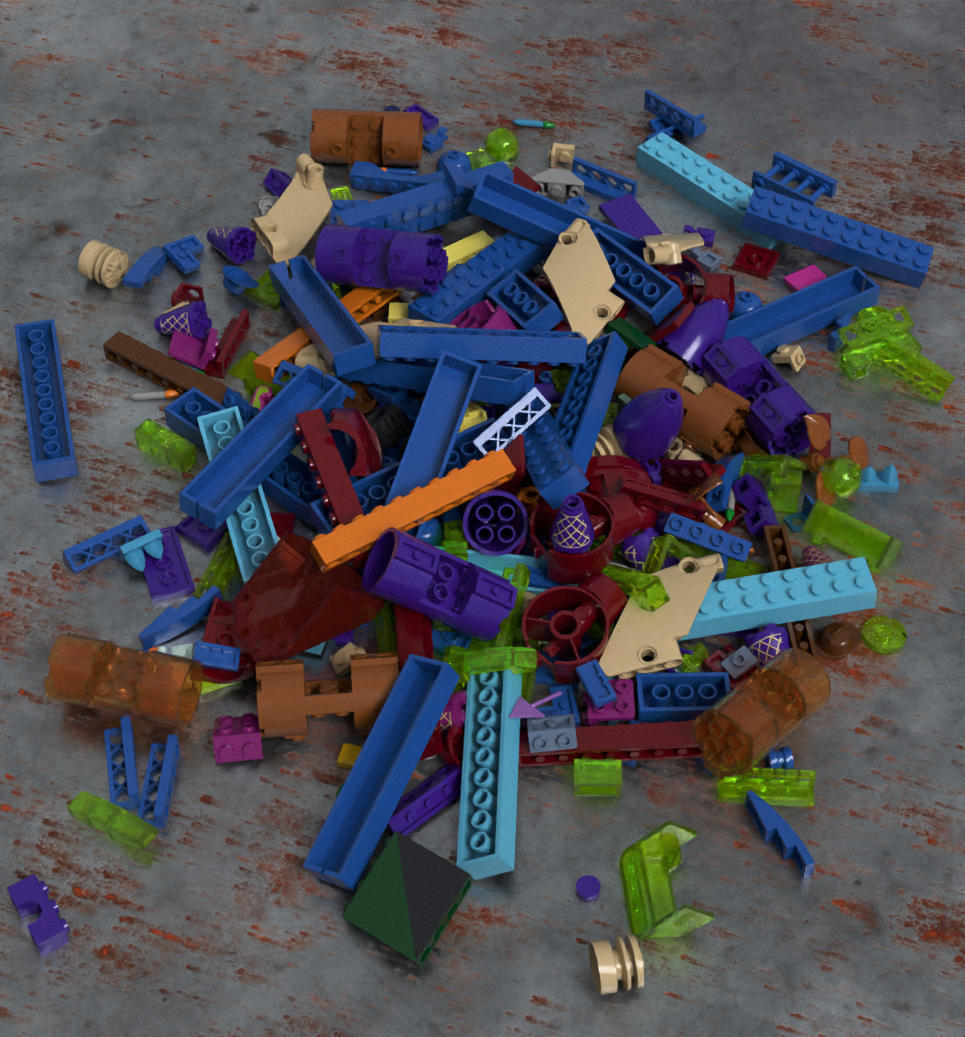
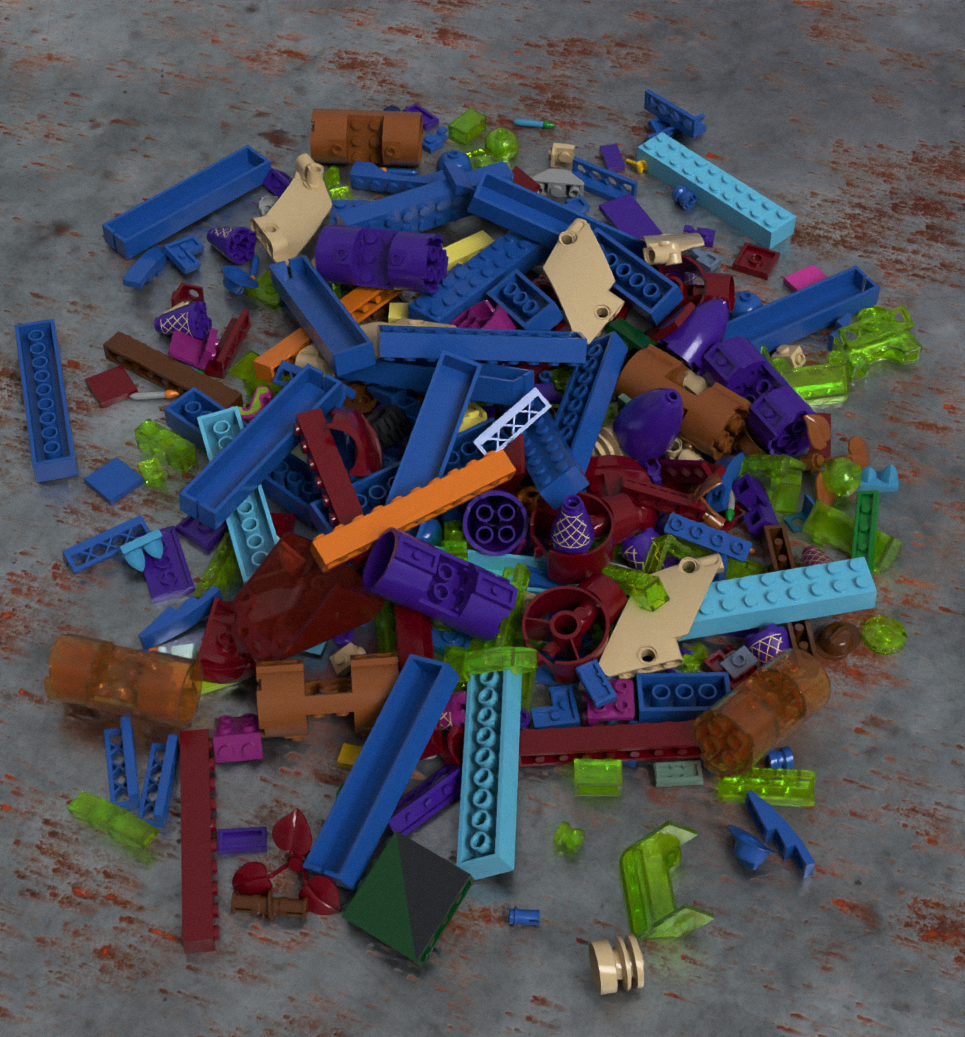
(48, 930): dark purple arch -> none
(103, 263): tan wheel -> none
(111, 386): none -> dark red tile
(114, 481): none -> blue tile
(152, 472): none -> clear neon green bracket
(186, 202): none -> blue piece
(197, 842): none -> dark red brick
(217, 656): blue plate -> none
(234, 399): blue hinge -> none
(242, 840): none -> dark purple tile
(254, 267): none -> blue piece
(269, 905): none -> reddish brown piece
(291, 834): none -> dark red plant
(331, 178): none -> clear neon green bracket
(467, 127): none -> clear neon green piece
(523, 917): none -> blue pin
(526, 710): medium lavender piece -> none
(552, 733): sand blue bracket -> none
(570, 837): none -> clear neon green wheel
(588, 888): dark purple tile -> none
(612, 157): none -> dark purple tile
(640, 165): none -> yellow hand
(678, 773): none -> sand green plate
(685, 197): none -> blue wheel
(748, 848): none -> blue piece
(799, 172): blue fence -> none
(818, 382): none -> clear neon green windscreen
(837, 237): blue brick -> none
(865, 526): none -> green tile
(915, 365): clear neon green fence -> none

